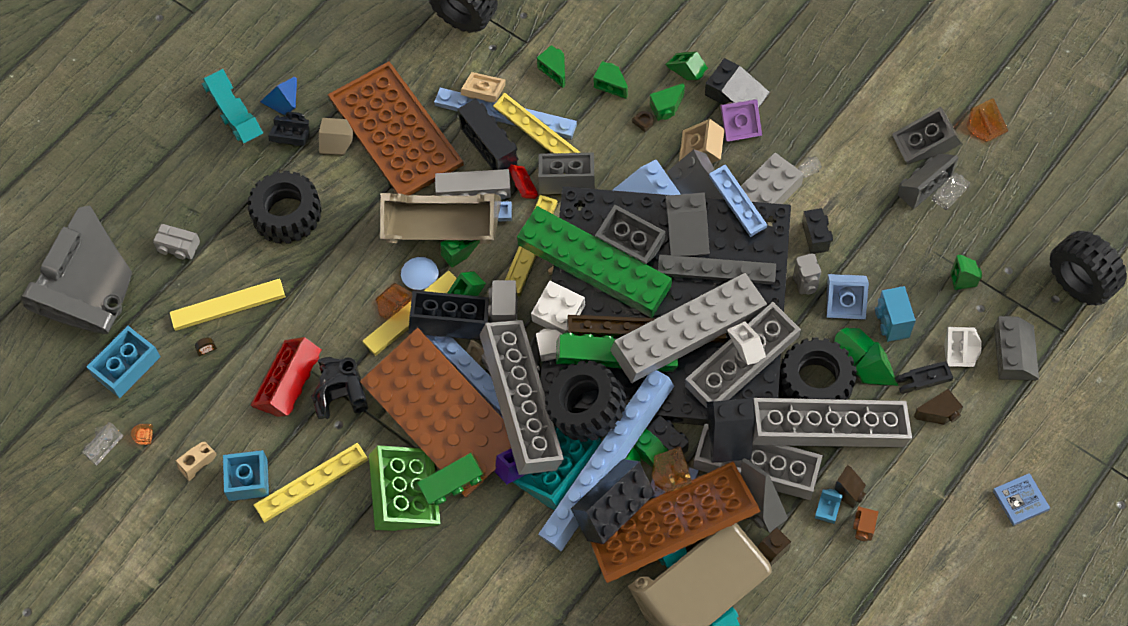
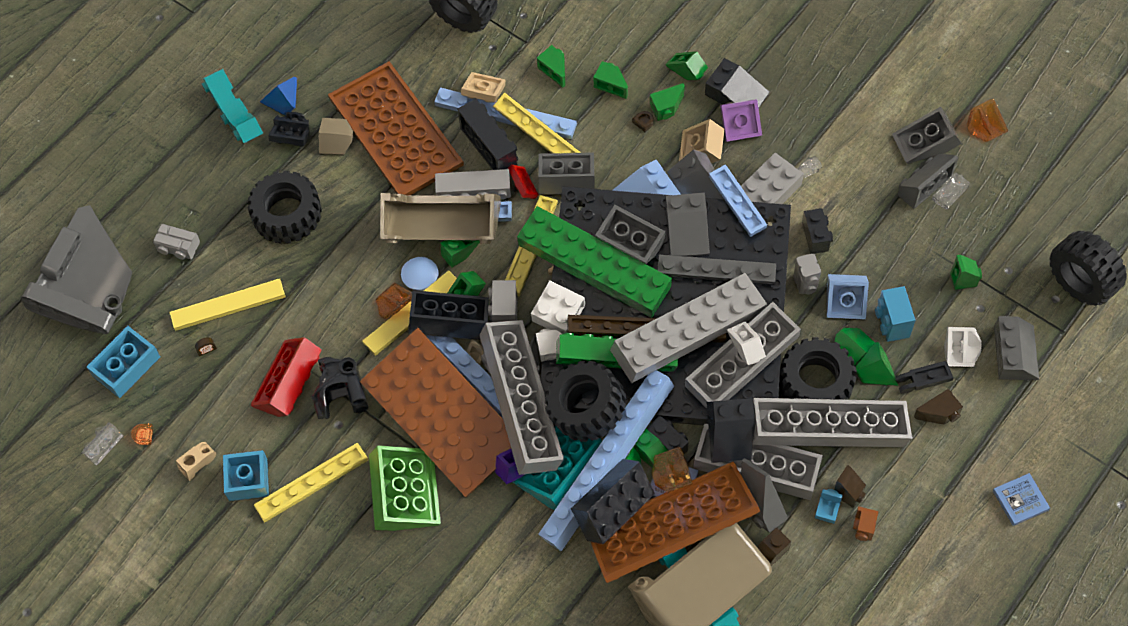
(451, 480): green brick -> none

